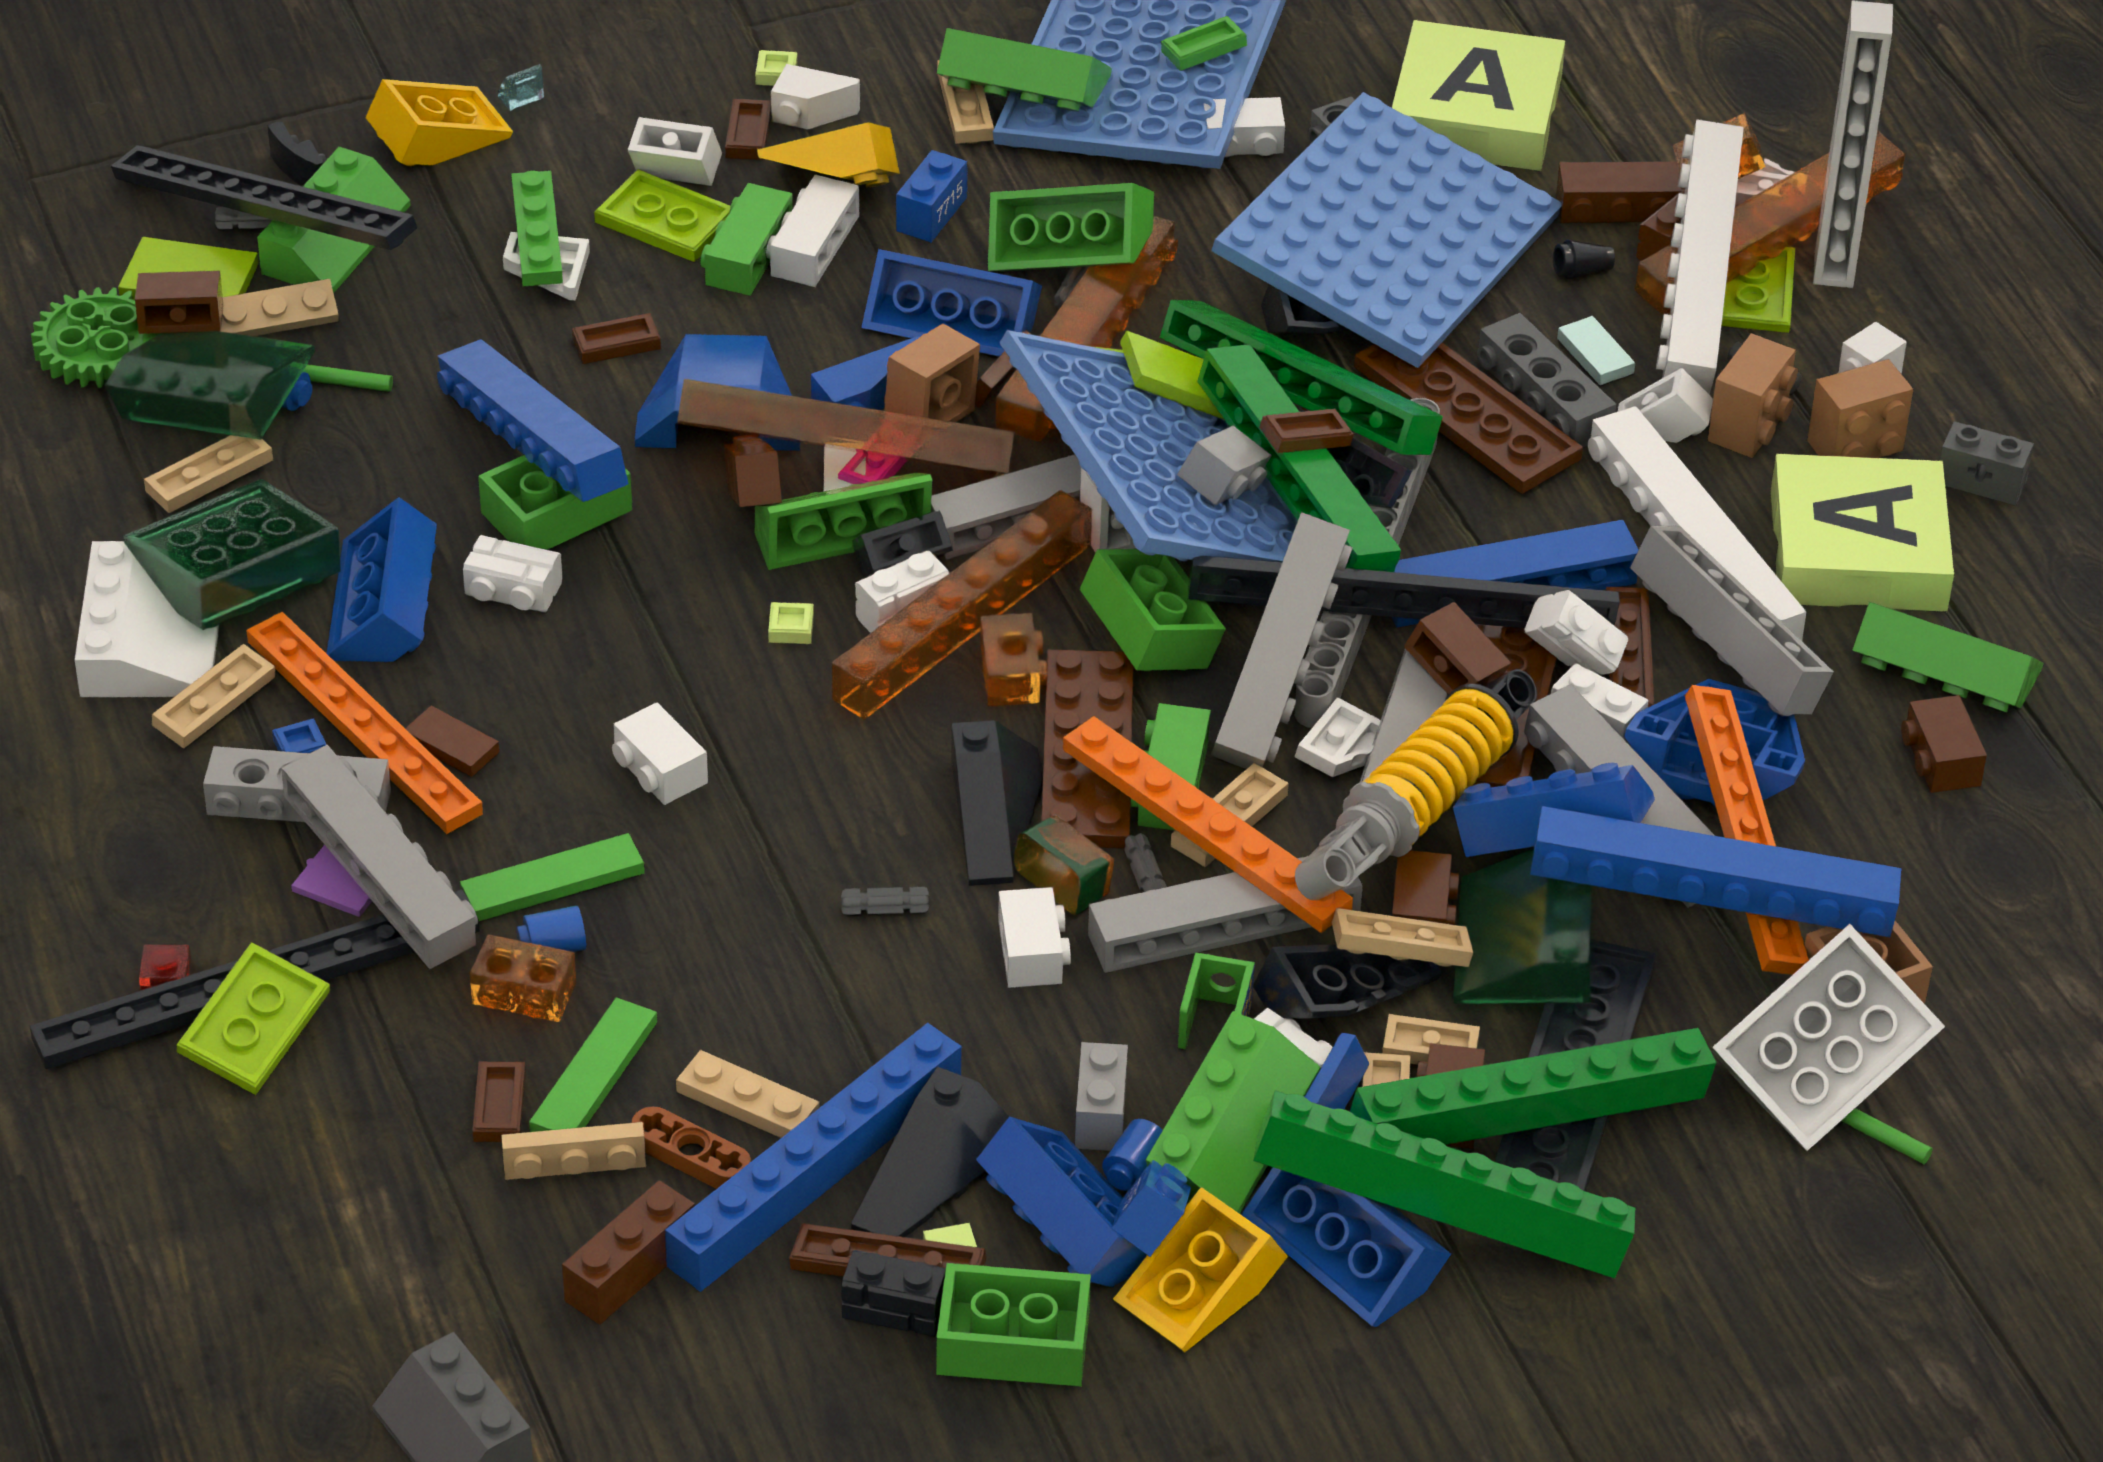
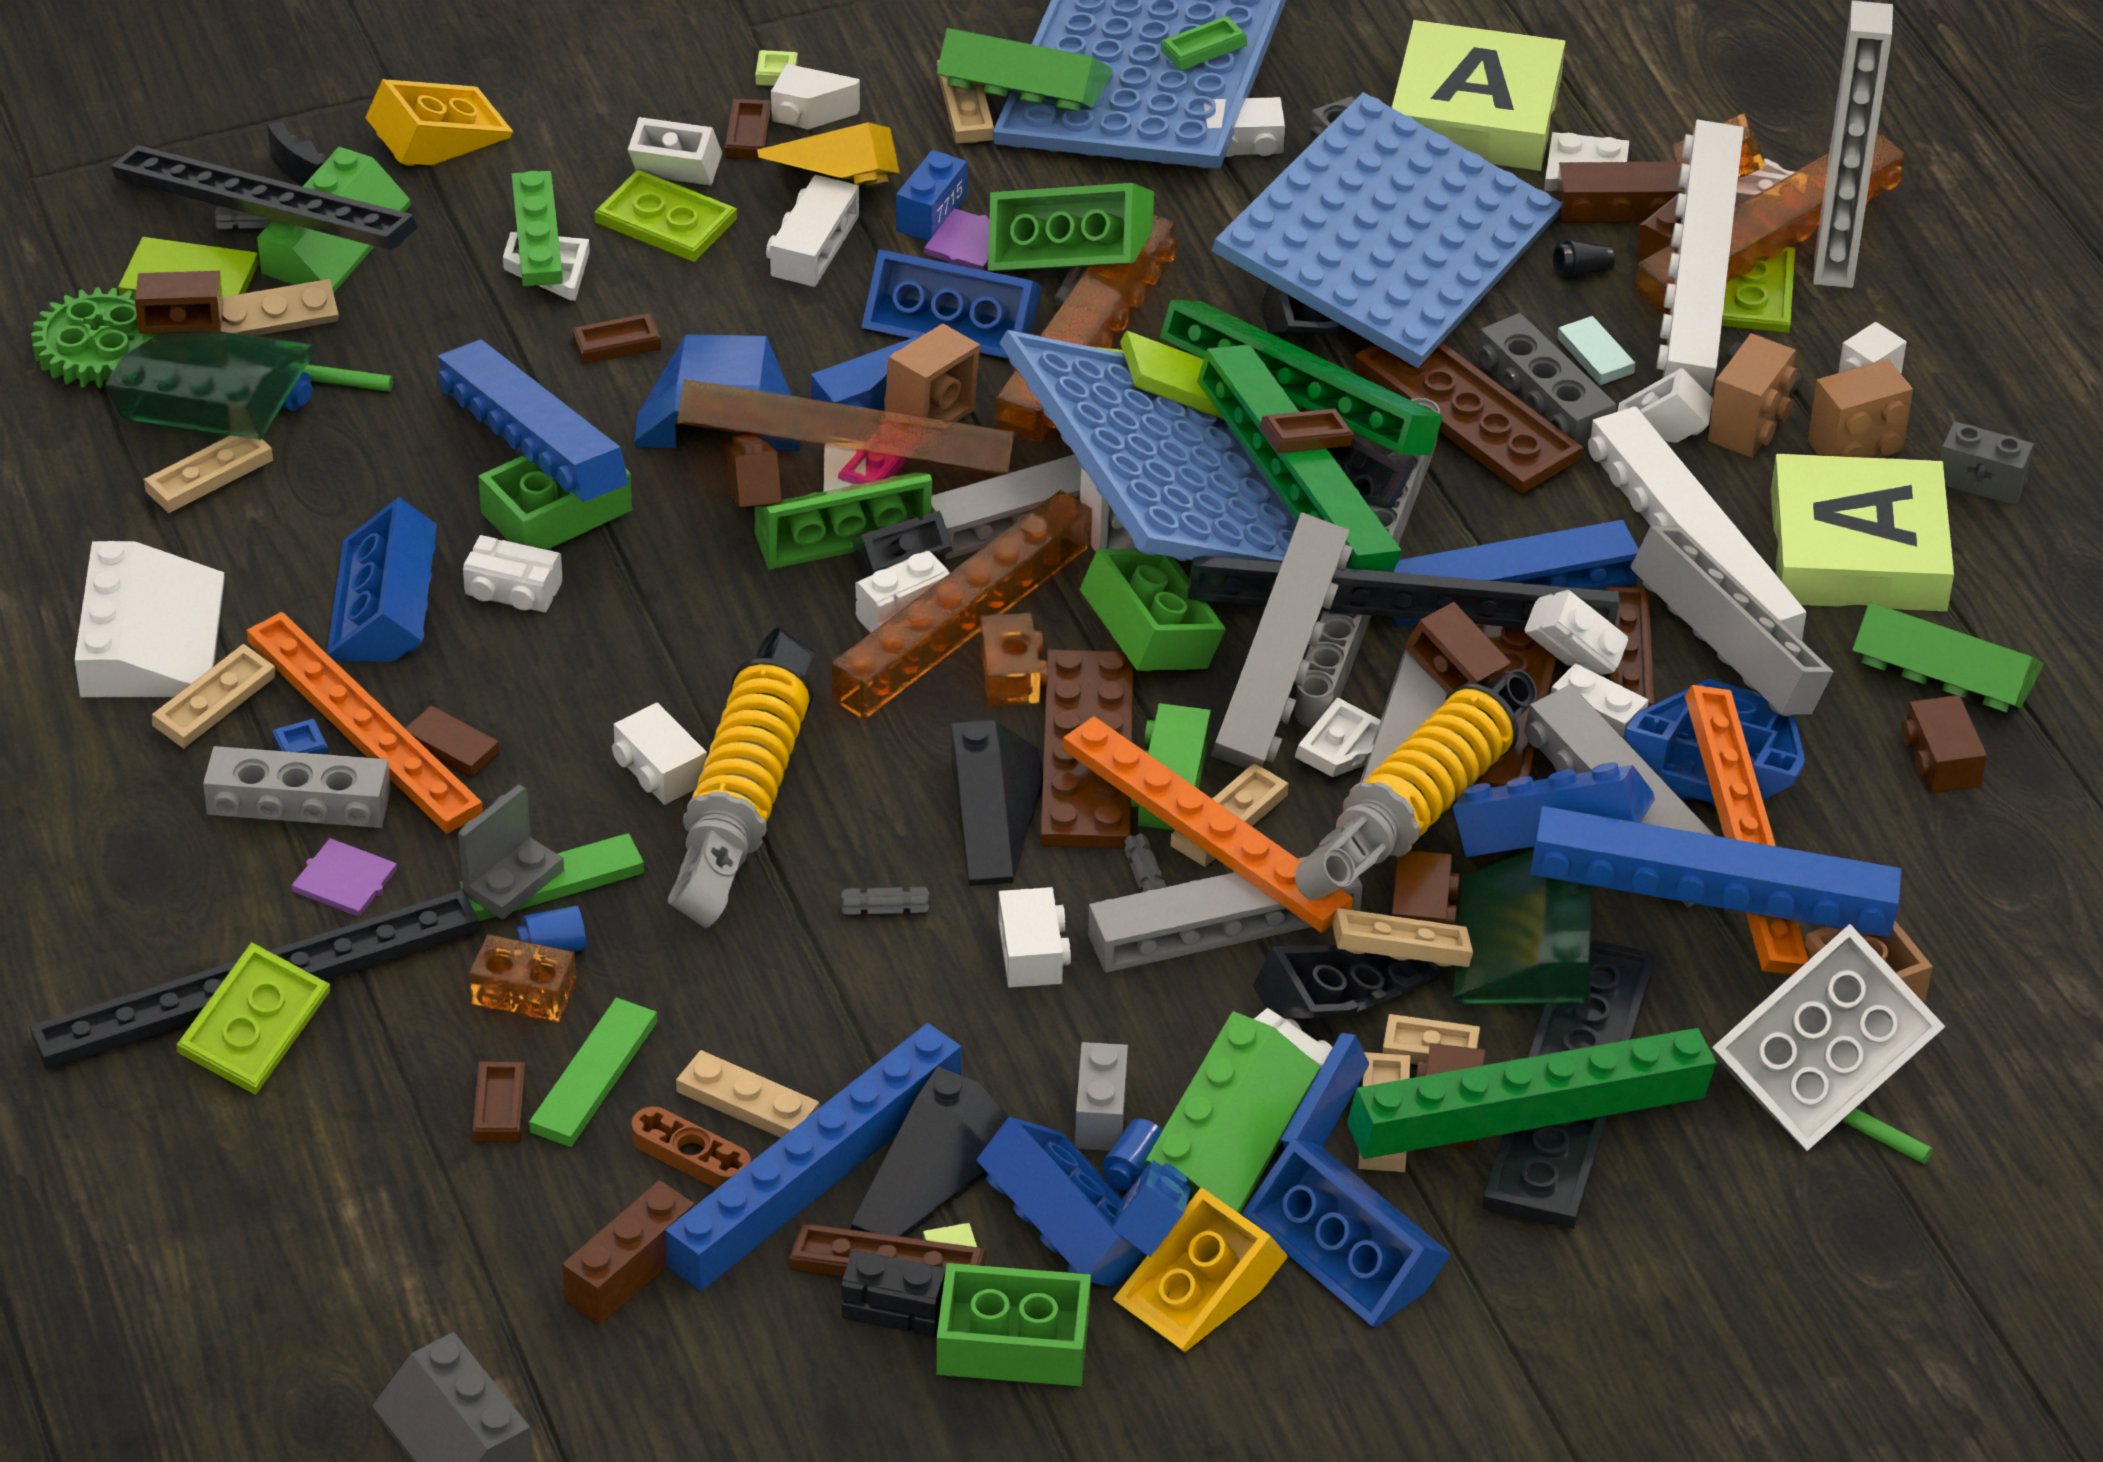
(163, 964): clear red plate -> none
(236, 553): clear green slope -> none
(380, 856): light grey brick -> none
(501, 859): none -> dark grey bracket
(522, 88): clear light blue slope -> none
(573, 1150): tan plate -> none
(738, 251): bright green brick -> none
(742, 773): none -> piece
(791, 623): yellowish green tile -> none
(961, 240): none -> medium lavender piece
(993, 378): reddish brown tile -> none
(1066, 860): clear orange piece -> none
(1202, 987): bright green piece -> none
(1225, 465): light grey brick -> none
(1445, 1183): green brick -> none
(1580, 148): none -> white wing

